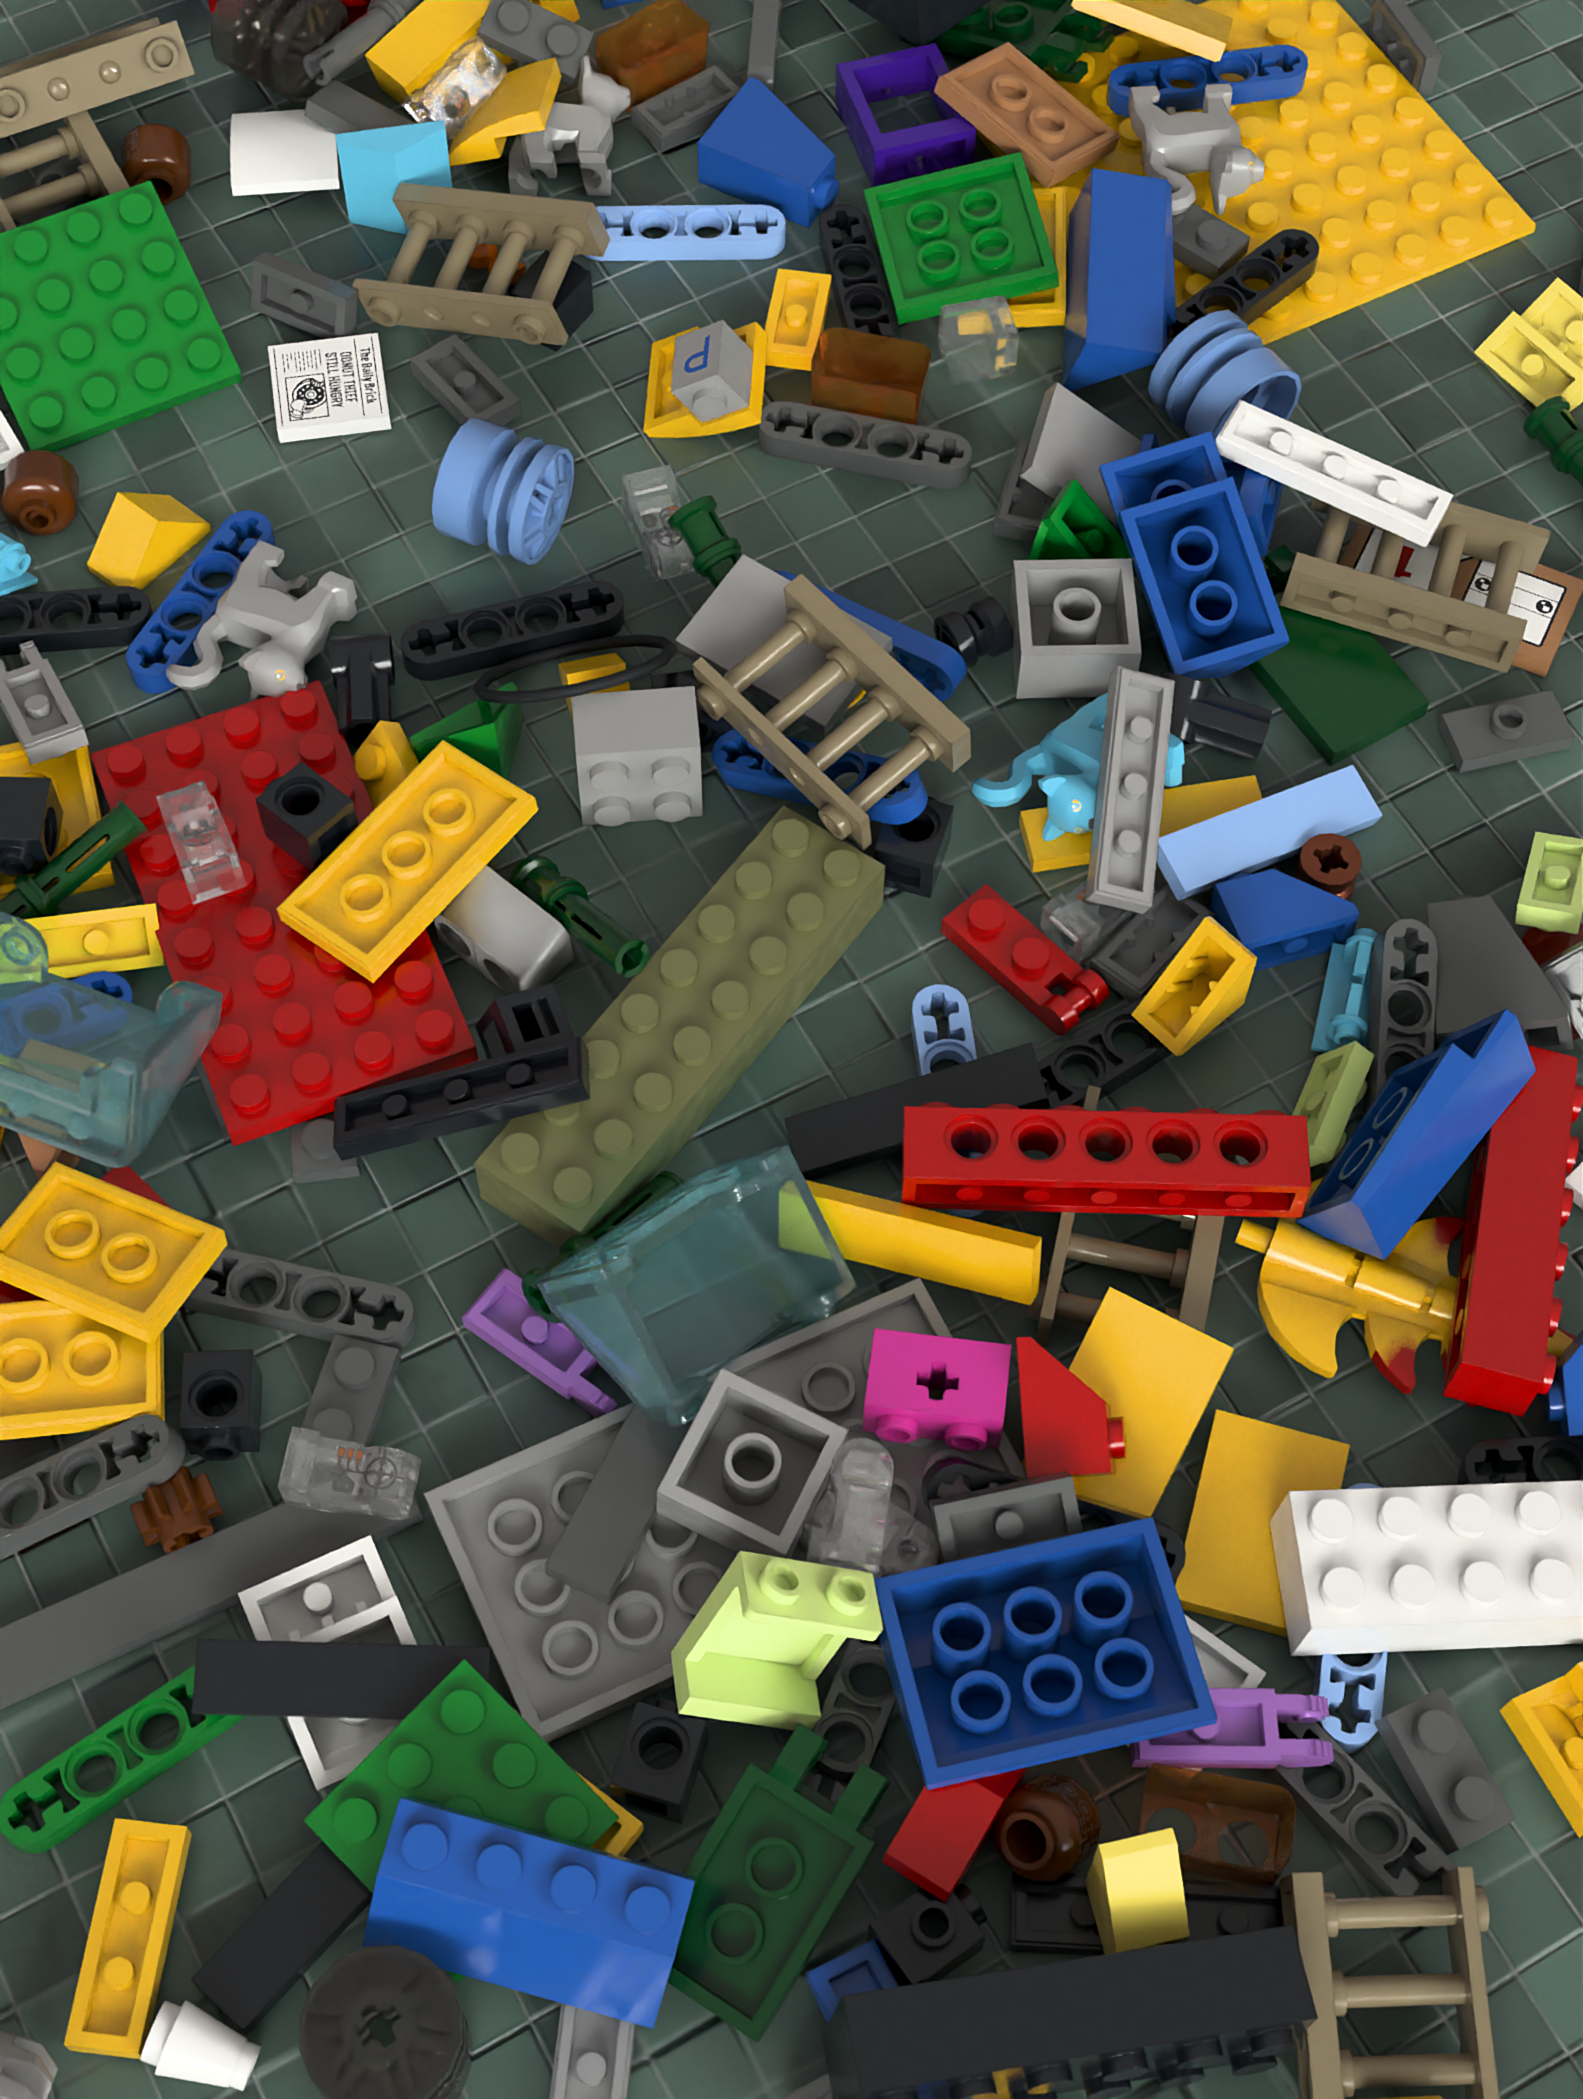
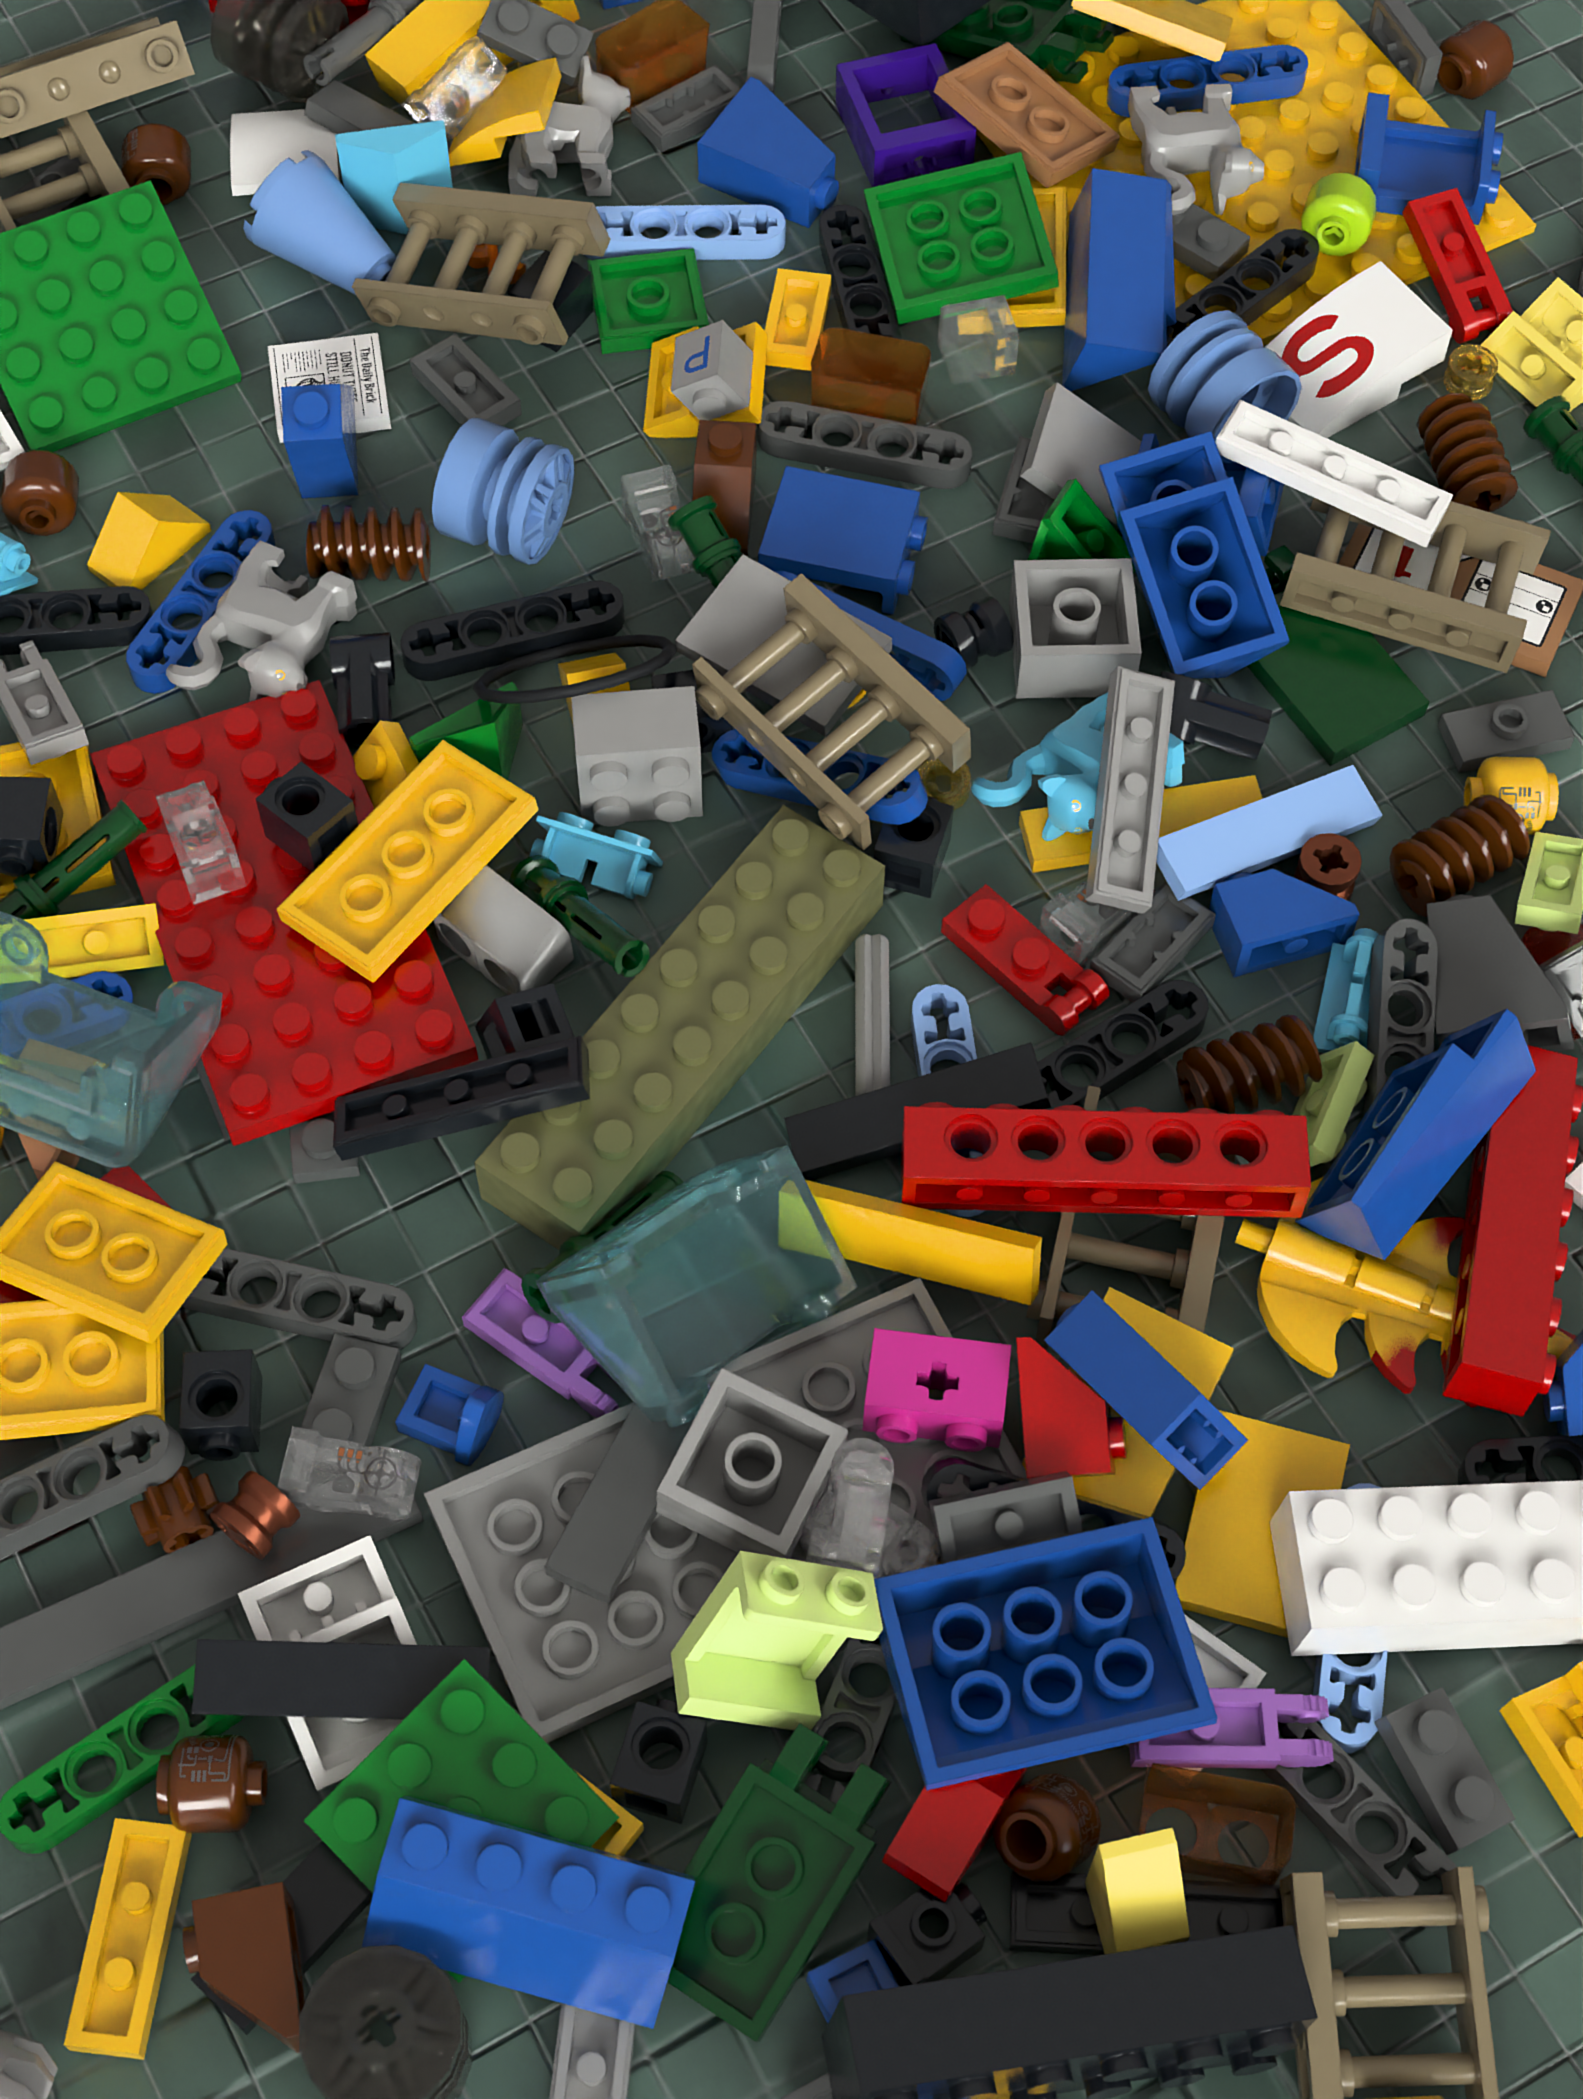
(198, 2048): white cone -> none
(210, 1784): none -> reddish brown head
(251, 1956): none -> reddish brown slope
(255, 1514): none -> copper wheel
(303, 298): dark grey plate -> none
(317, 224): none -> medium blue cone
(321, 439): none -> blue slope
(369, 544): none -> reddish brown piece
(450, 1413): none -> blue tile
(619, 859): none -> medium azure hinge
(645, 298): none -> green tile
(727, 472): none -> reddish brown slope
(845, 532): none -> blue panel
(872, 1013): none -> light grey axle
(959, 782): none -> clear yellow bush
(1145, 1389): none -> blue slope
(1198, 988): yellow slope -> none
(1249, 1065): none -> reddish brown piece
(1339, 209): none -> lime head
(1359, 349): none -> white slope
(1420, 160): none -> blue panel
(1457, 263): none -> red plate
(1458, 852): none -> reddish brown piece
(1466, 452): none -> reddish brown piece
(1473, 360): none -> clear yellow bush
(1475, 59): none -> reddish brown head
(1521, 784): none -> yellow head

